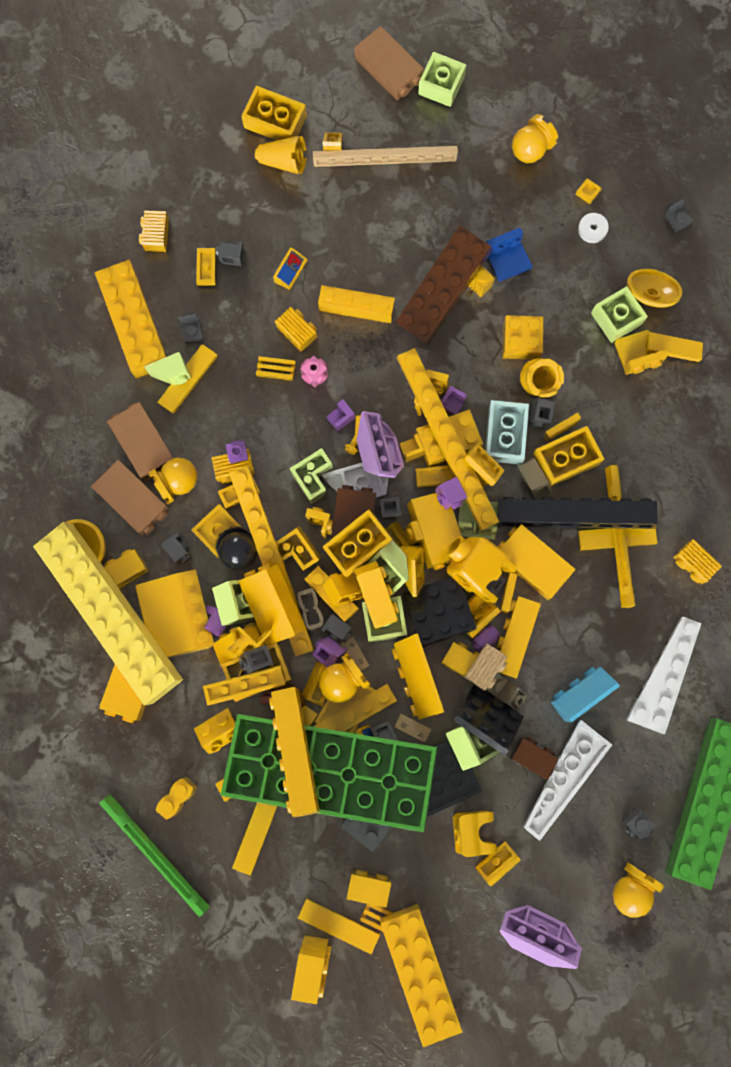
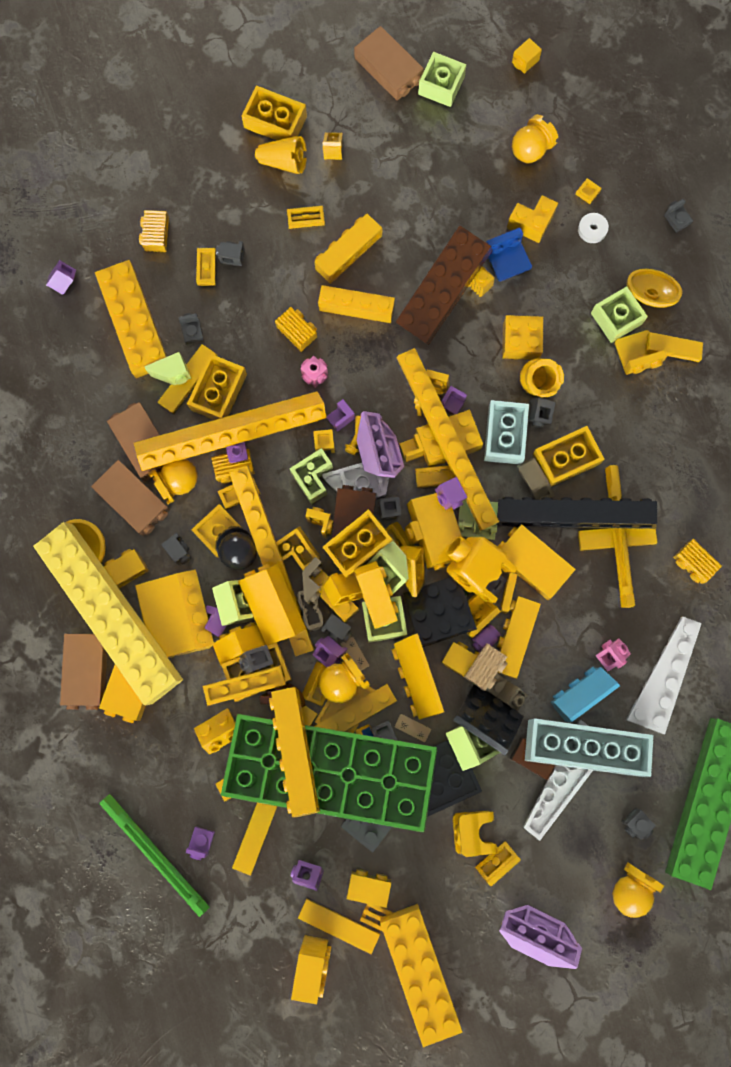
(61, 277): none -> panel
(83, 672): none -> medium nougat brick
(173, 802): yellow brick -> none
(200, 843): none -> medium lavender bracket
(217, 388): none -> yellow brick
(229, 430): none -> yellow brick
(245, 640): yellow bracket -> none
(277, 368): yellow tile -> none
(290, 269): slope -> none
(302, 868): none -> medium lavender brick
(305, 220): none -> yellow tile
(310, 588): none -> dark tan slope
(324, 440): none -> yellow panel
(348, 248): none -> yellow brick
(385, 156): tan tile -> none
(484, 465): yellow bracket -> none
(526, 55): none -> yellow brick
(533, 222): none -> yellow brick
(562, 427): yellow tile -> none
(589, 747): none -> light aqua brick
(613, 654): none -> bright pink brick

